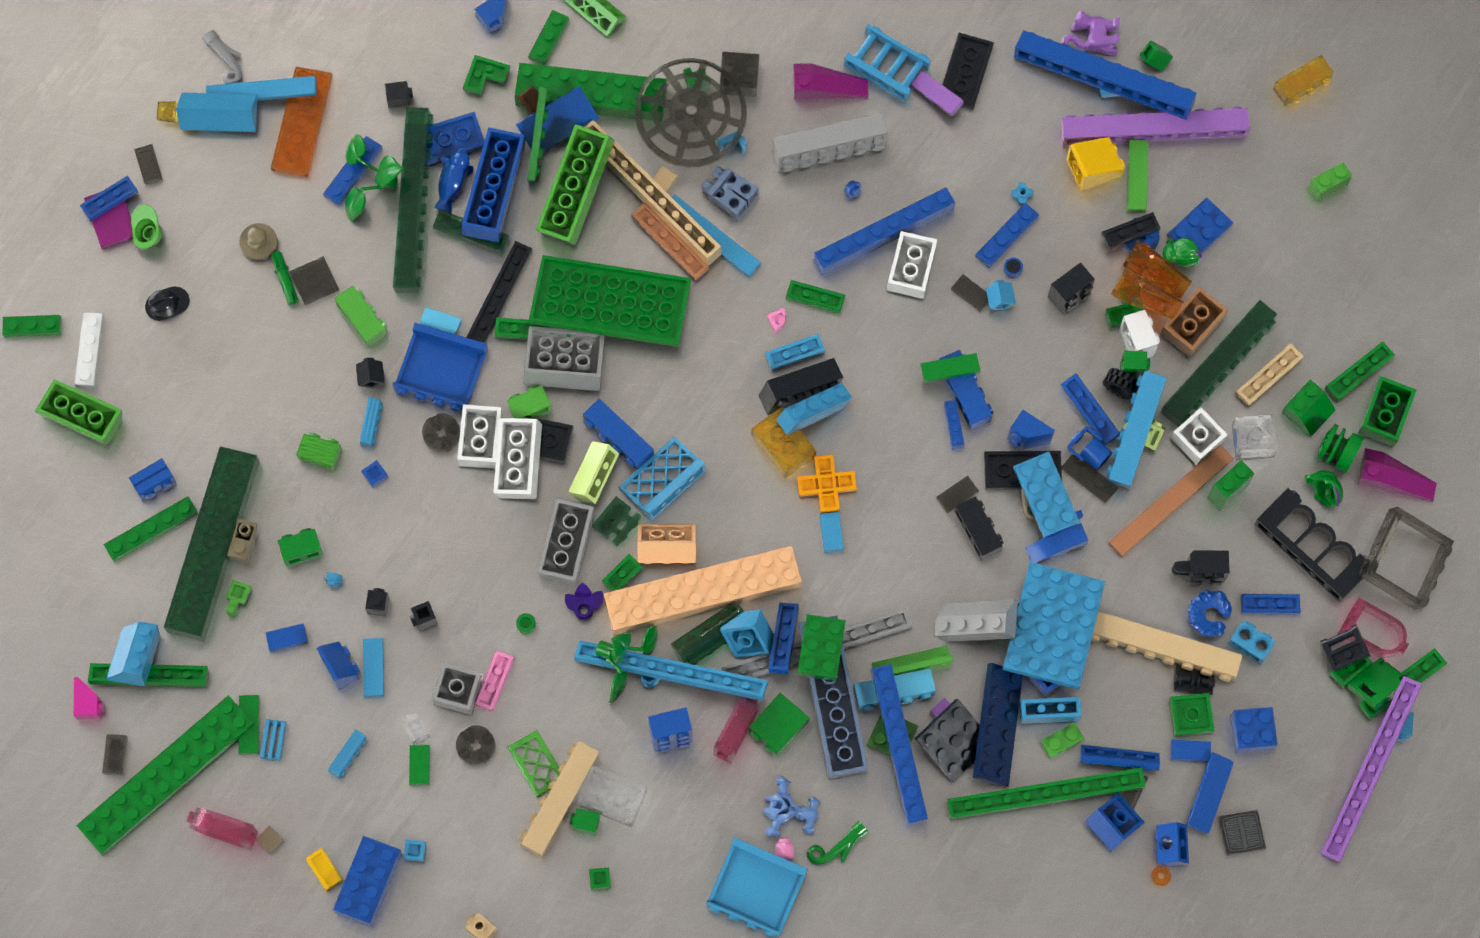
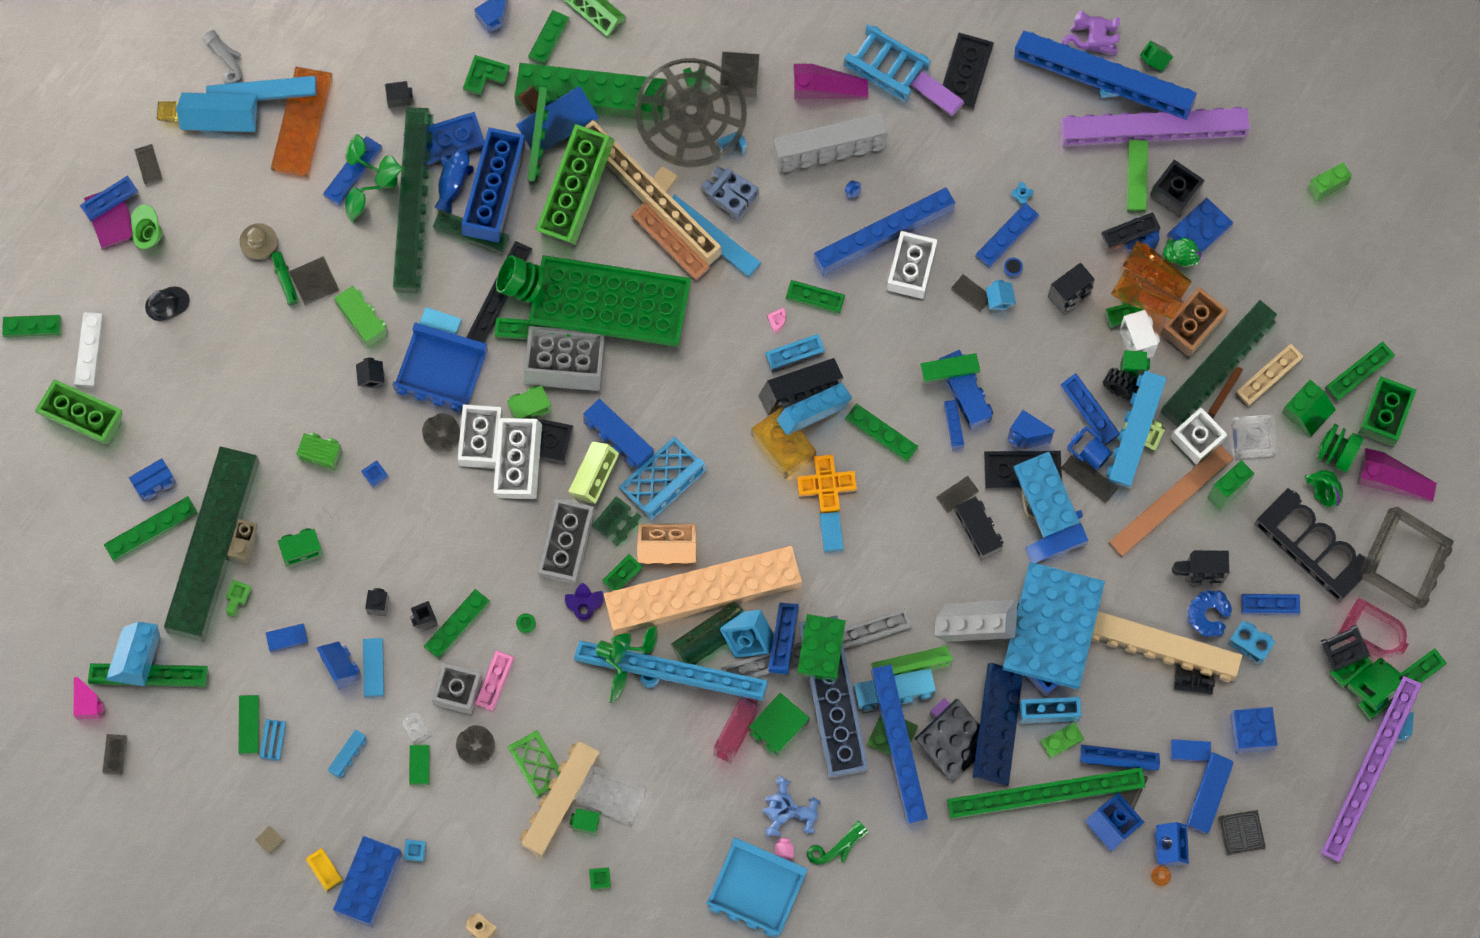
(165, 775): green plate -> none
(223, 827): clear pink window -> none
(333, 579): dark azure plate -> none
(370, 422): dark azure piece -> none
(456, 624): none -> green plate
(519, 279): none -> green wheel
(670, 730): blue brick -> none
(881, 433): none -> green plate
(1094, 162): yellow slope -> none
(1177, 187): none -> black brick
(1192, 714): green plate -> none
(1225, 392): none -> reddish brown tile
(1303, 81): clear yellow brick -> none

